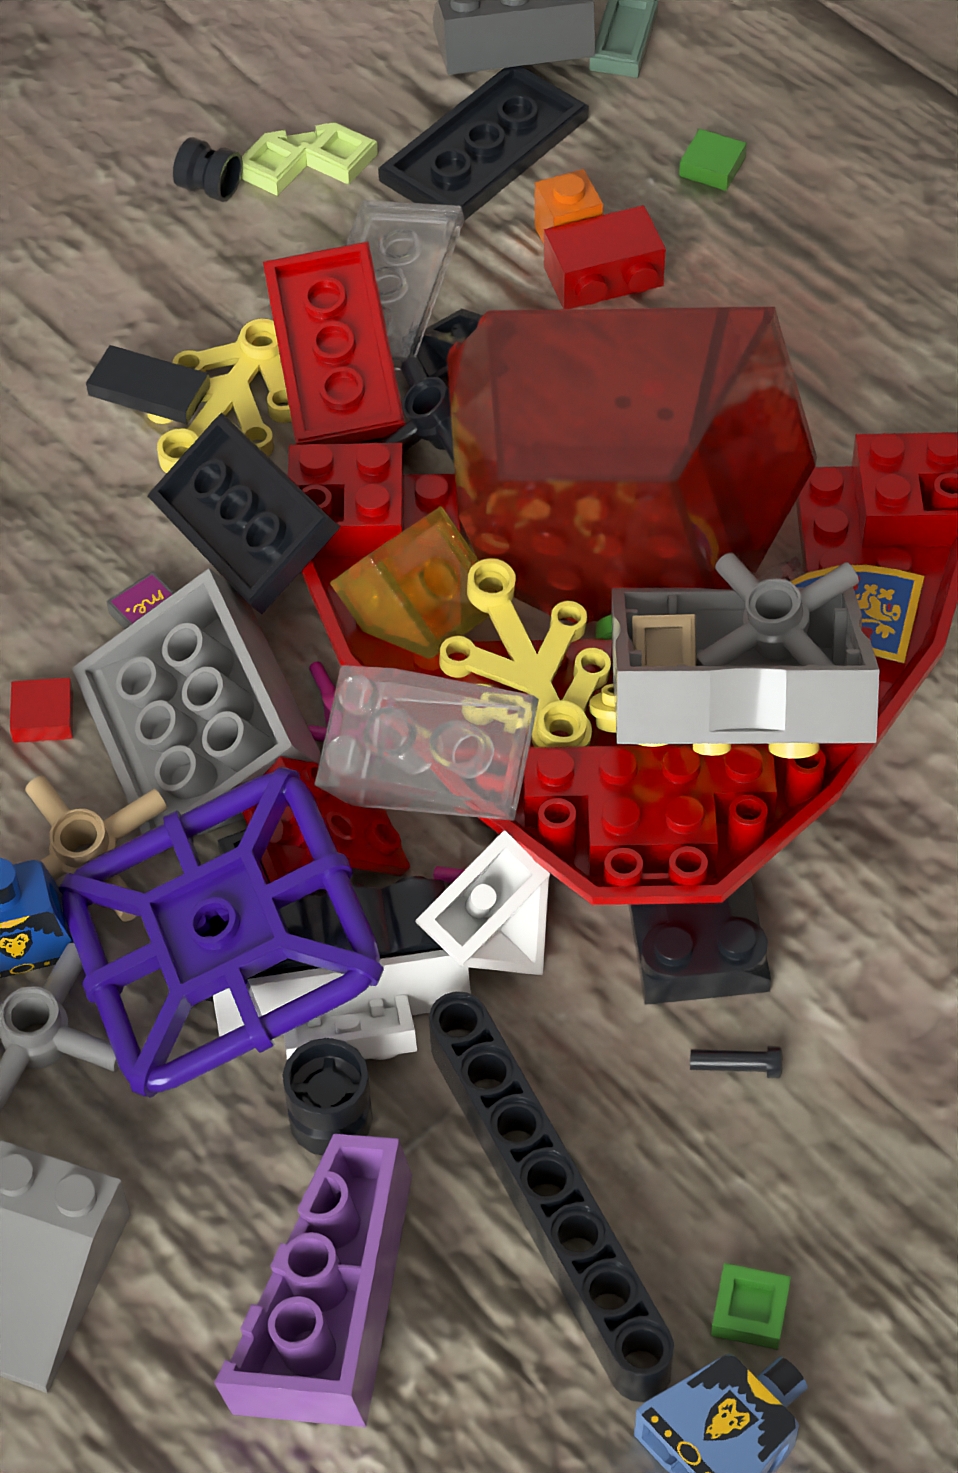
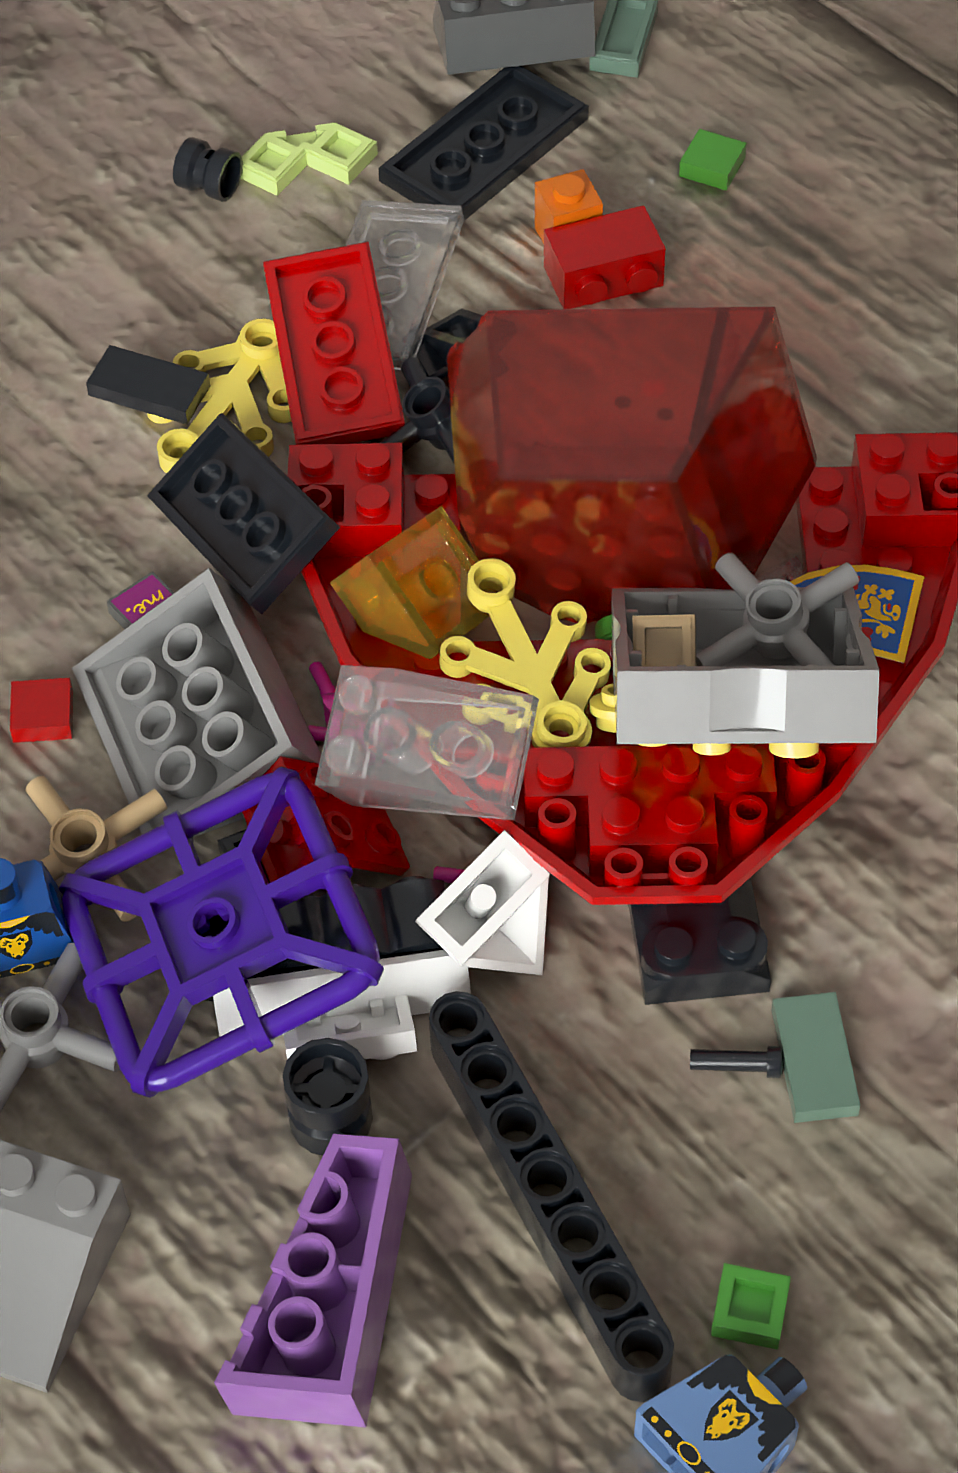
(815, 1057): none -> sand green tile

